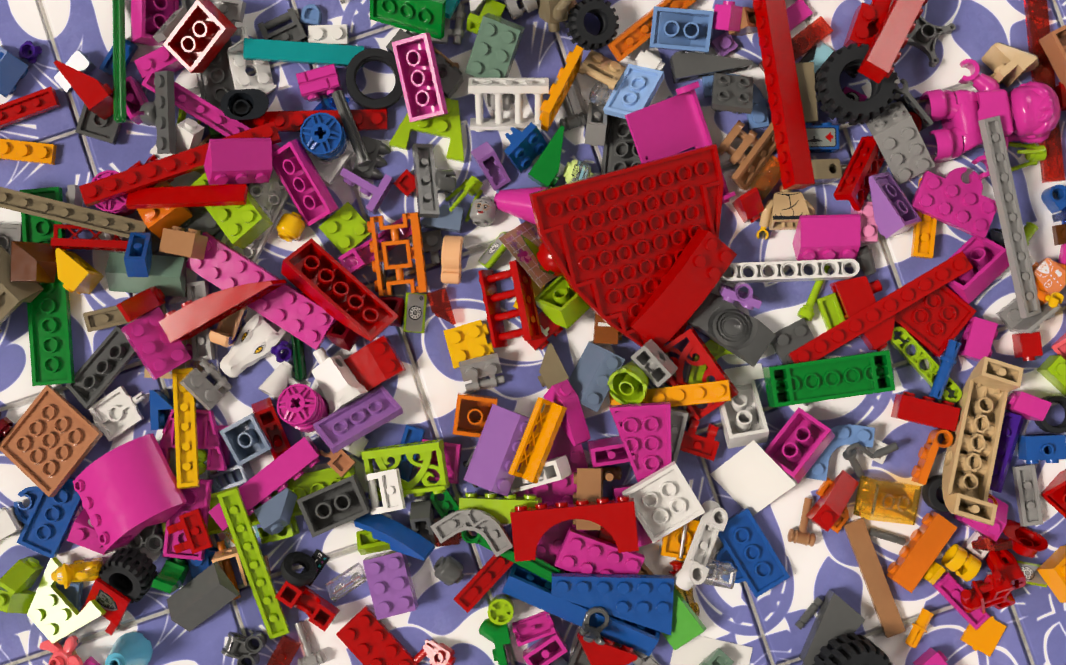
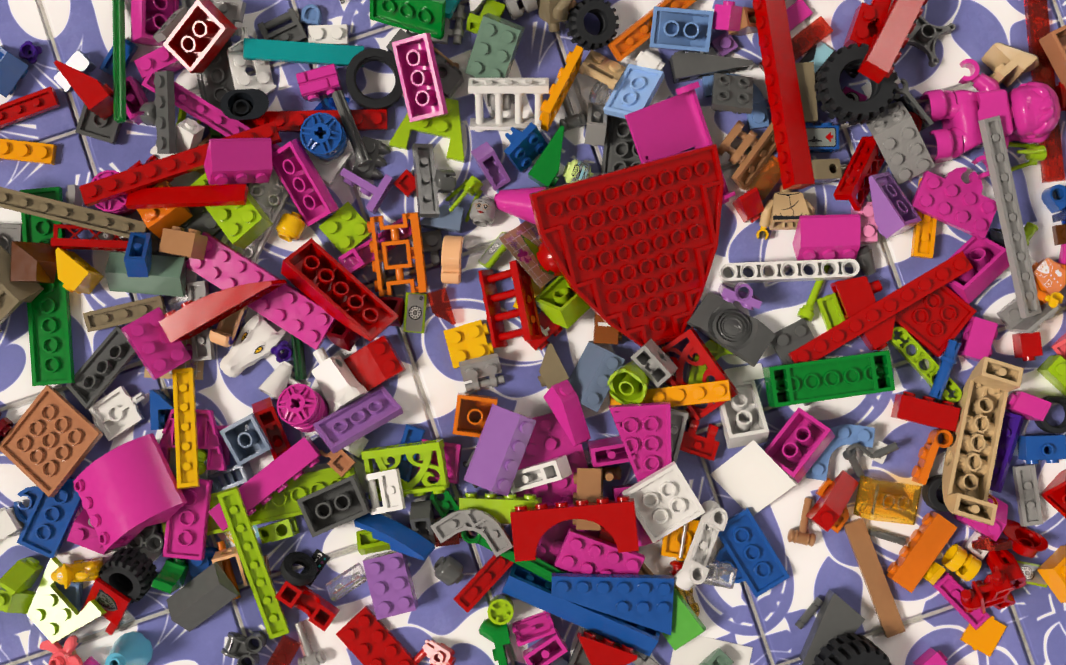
(141, 303): red slope -> none
(195, 532): red plate -> none
(201, 388): light grey plate -> none
(276, 512): sand blue slope -> none
(539, 441): light orange fence -> none
(592, 633): dark grey piece -> none
(684, 287): red slope -> none
(919, 628): light orange axle -> none

